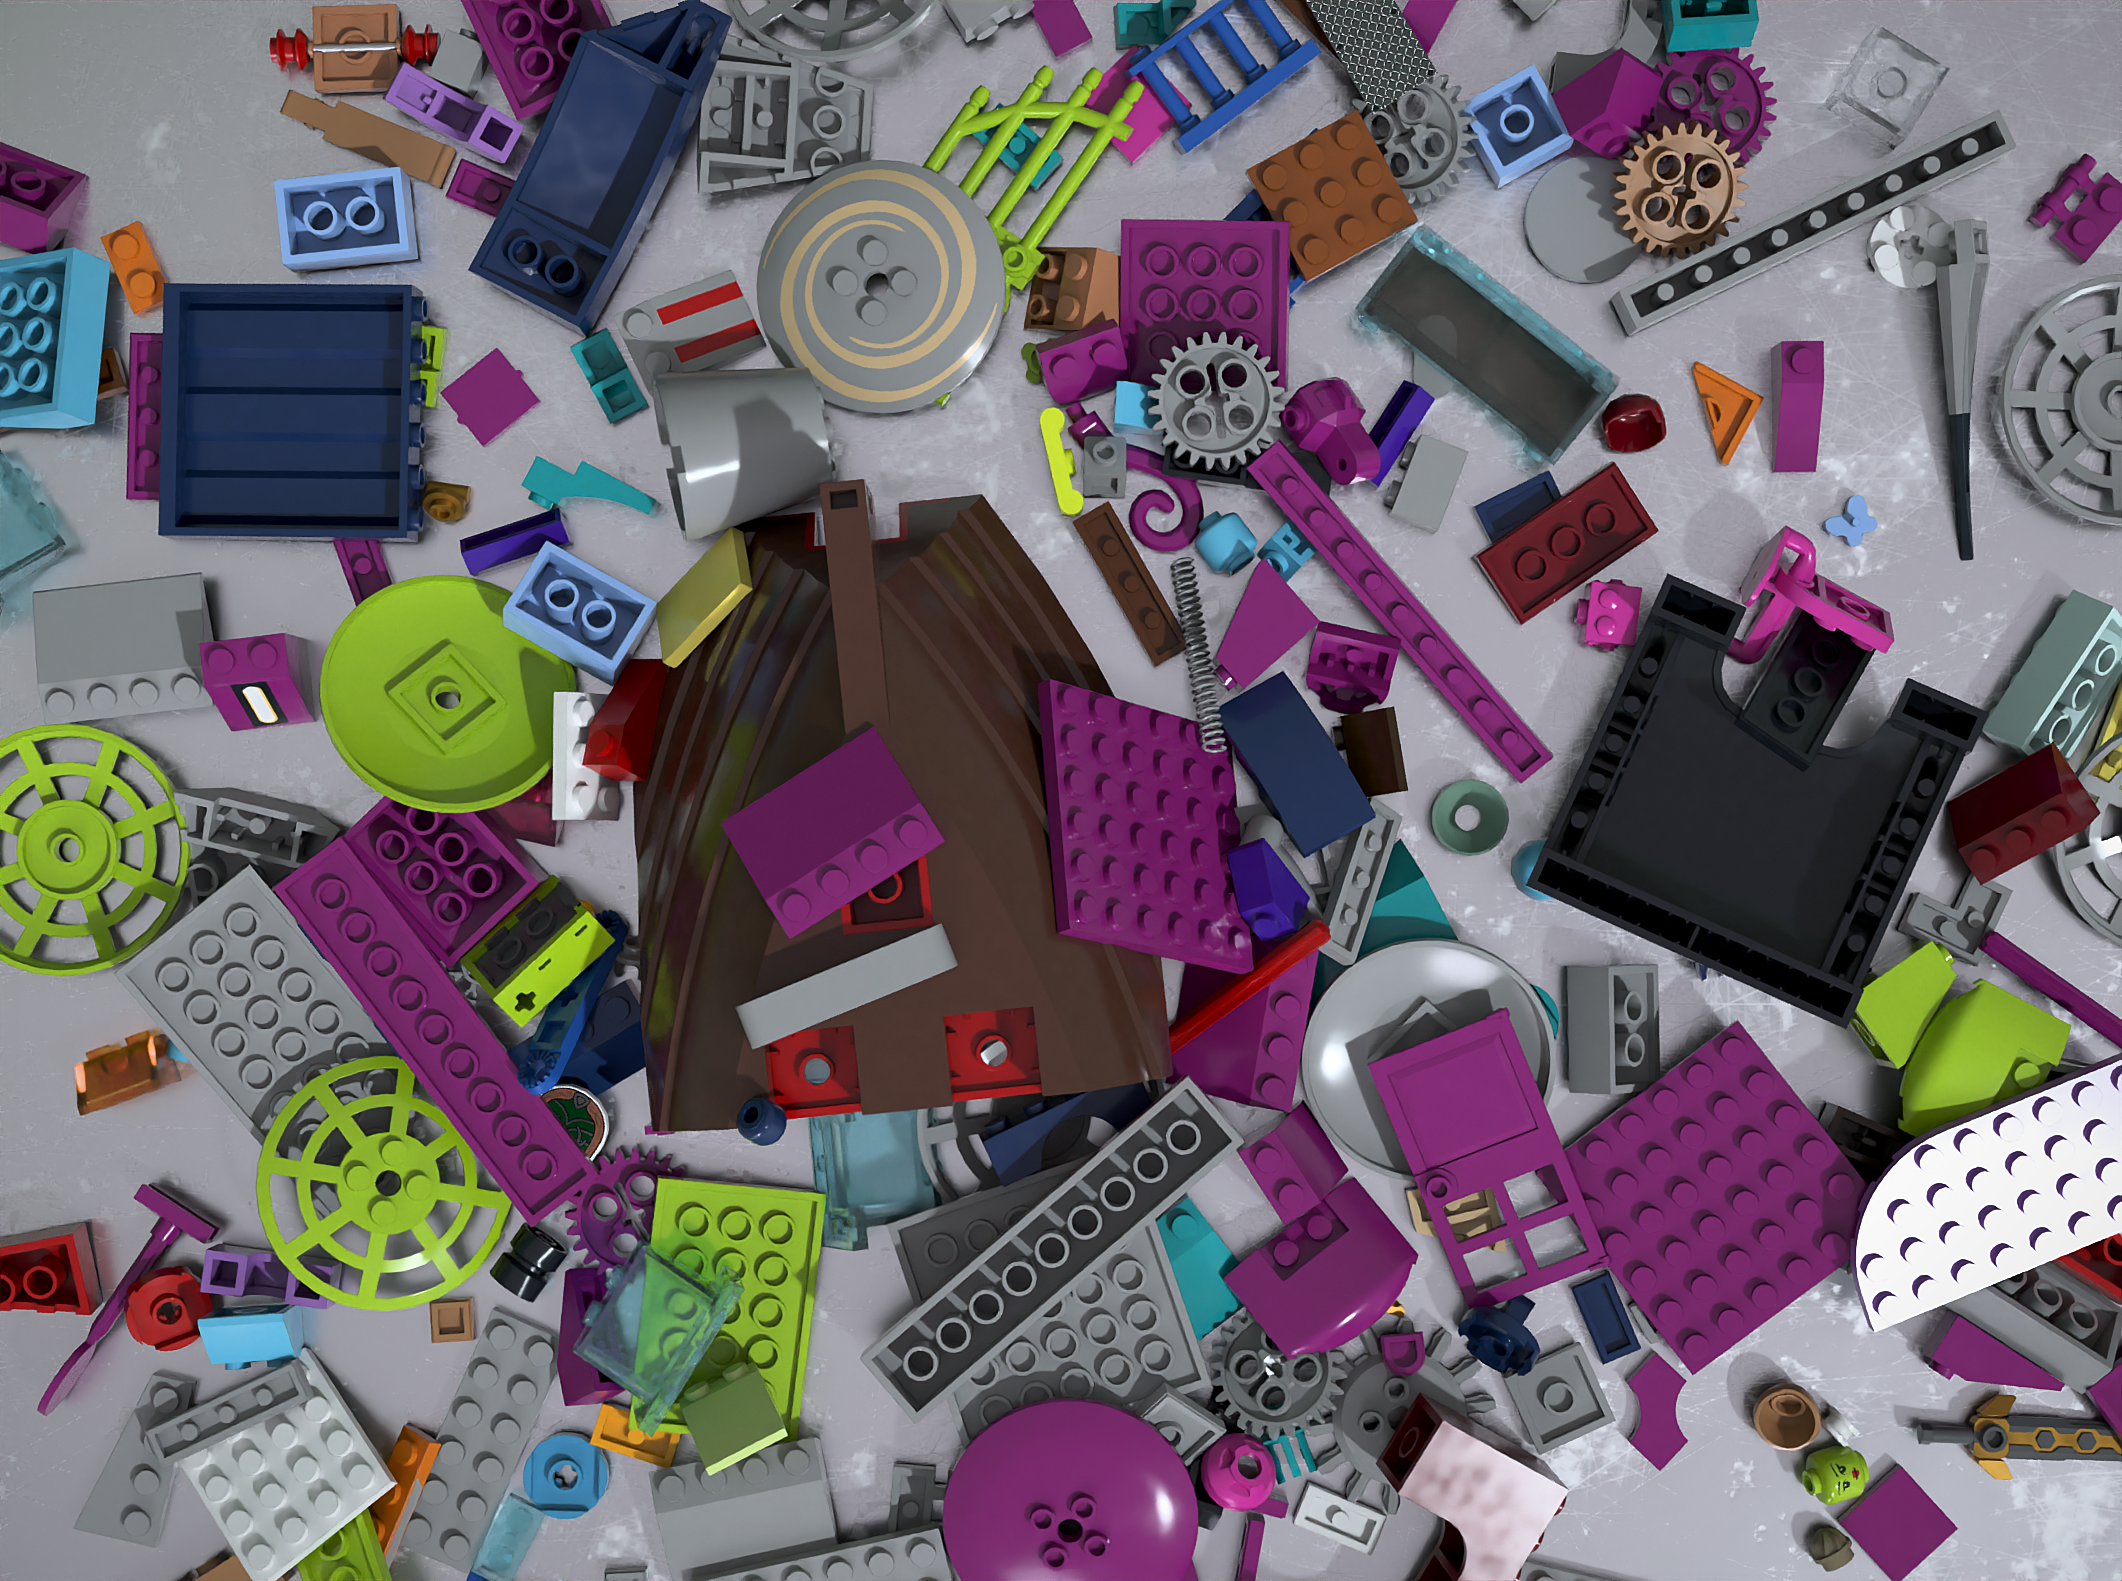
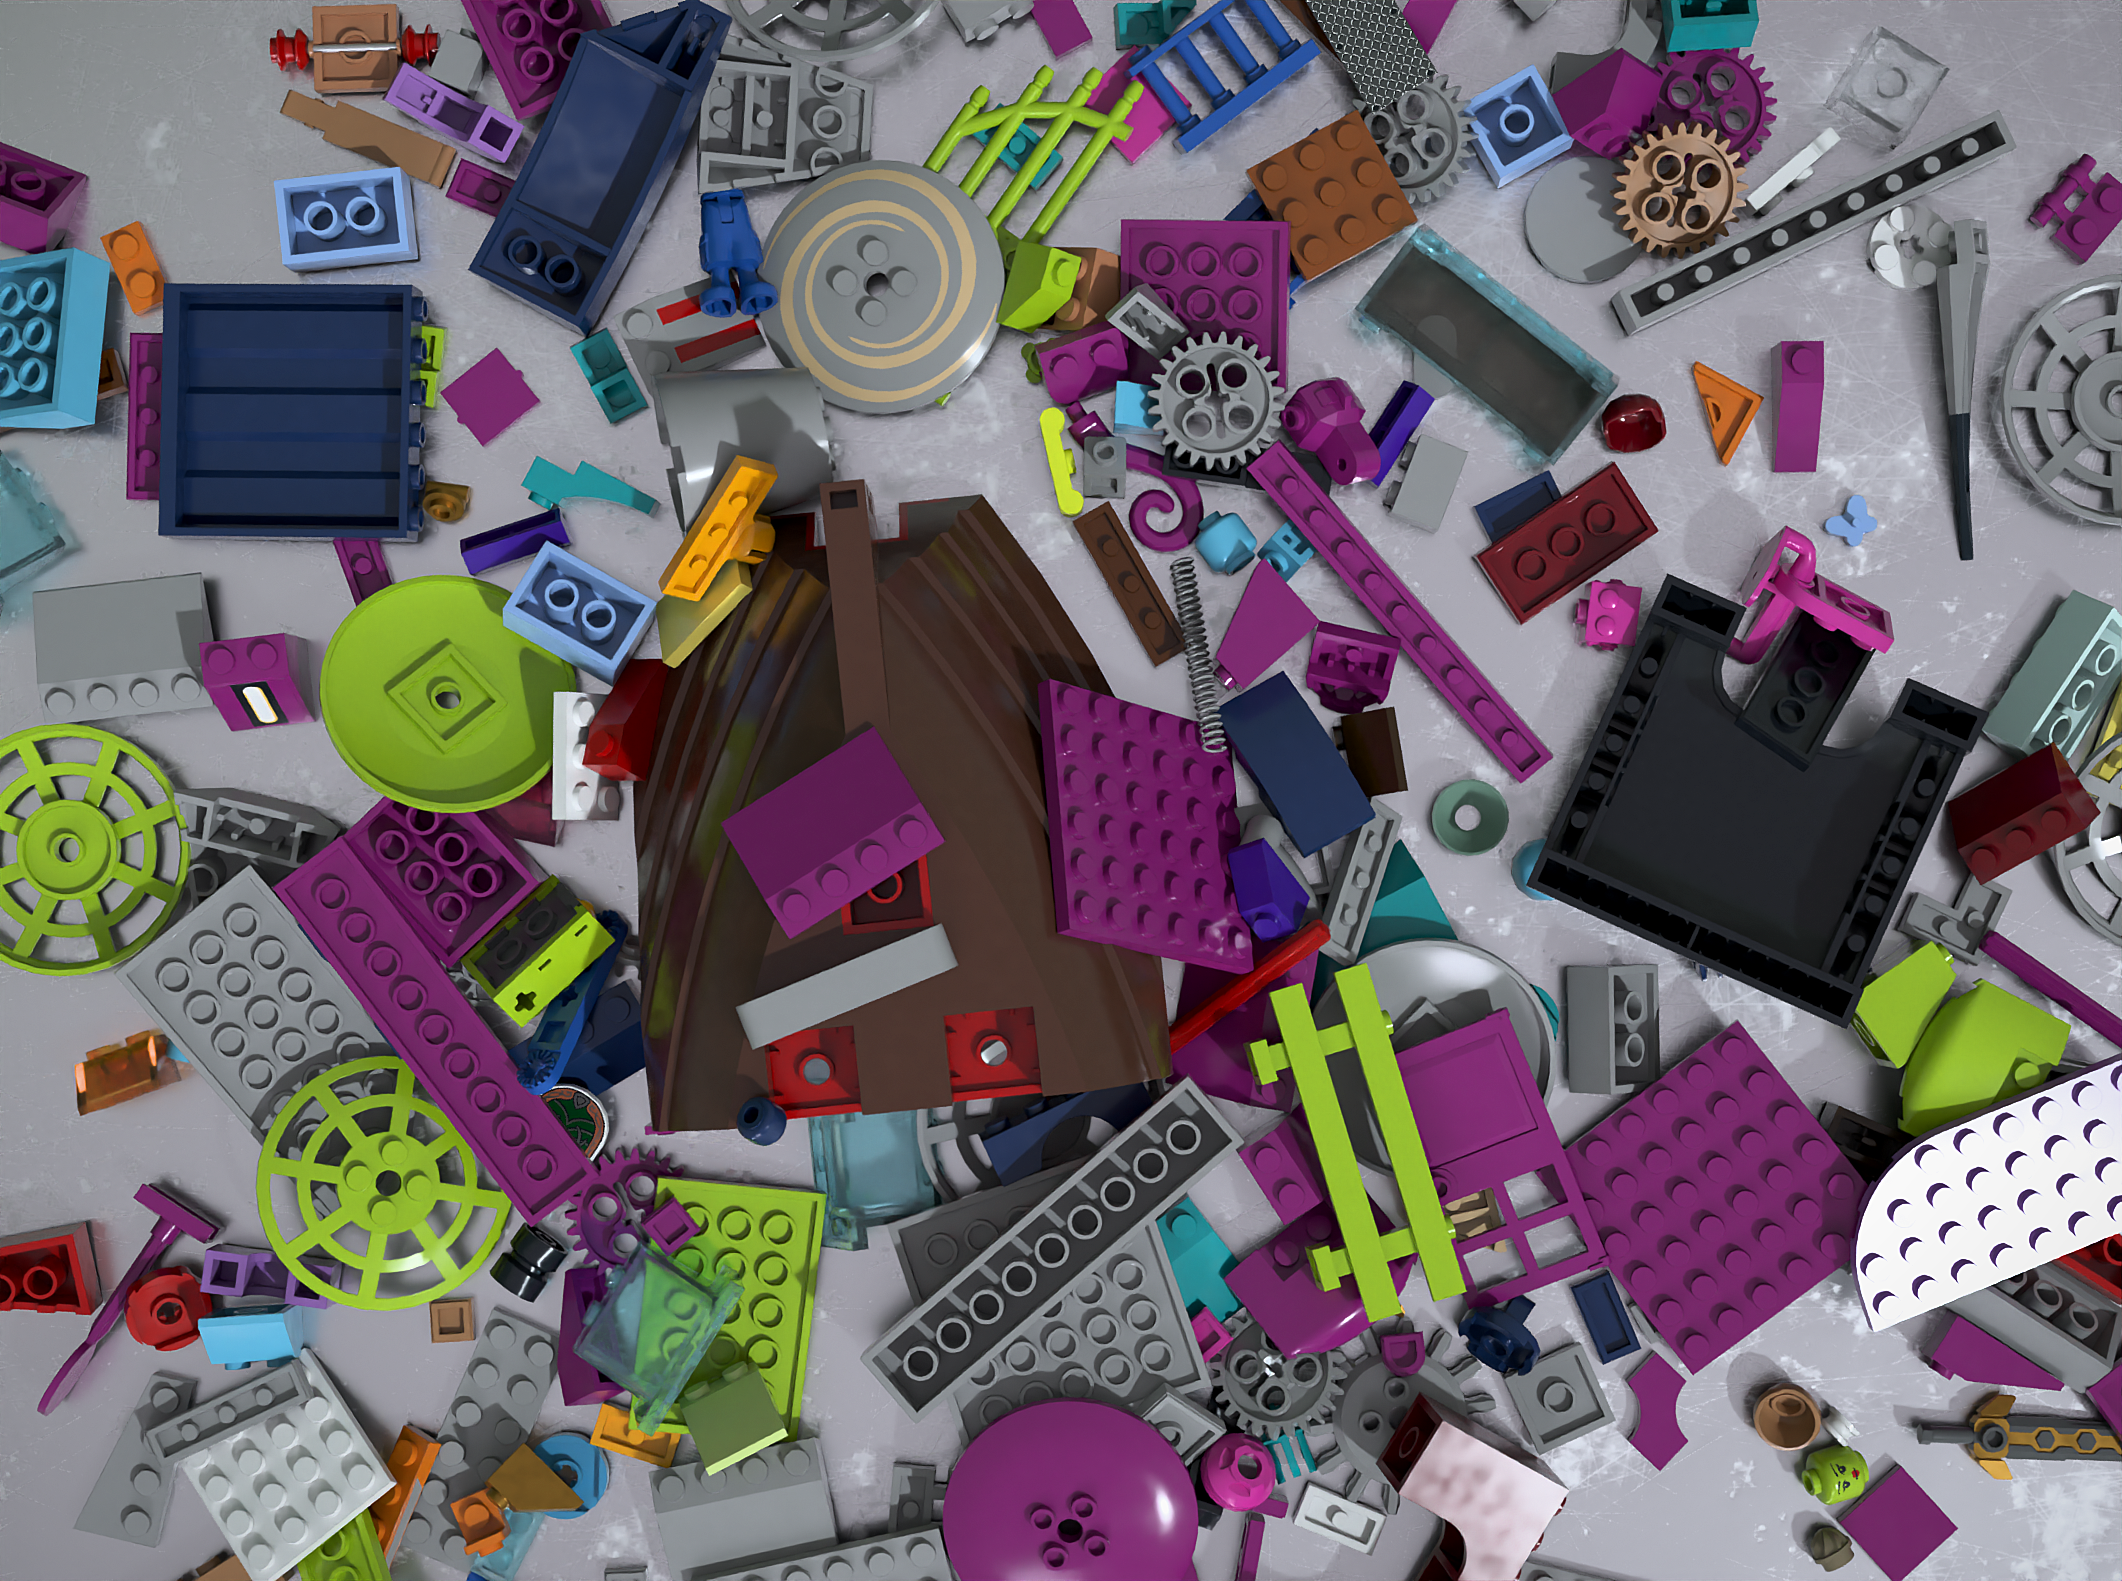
(480, 1523): none -> orange bracket
(529, 1486): none -> pearl gold slope
(670, 1225): none -> magenta tile
(724, 530): none -> light orange plate
(726, 245): none -> blue piece
(1037, 285): none -> lime slope
(1147, 321): none -> light grey slope
(1210, 1333): none -> dark pink tile
(1364, 1249): none -> lime fence
(1794, 172): none -> white plate

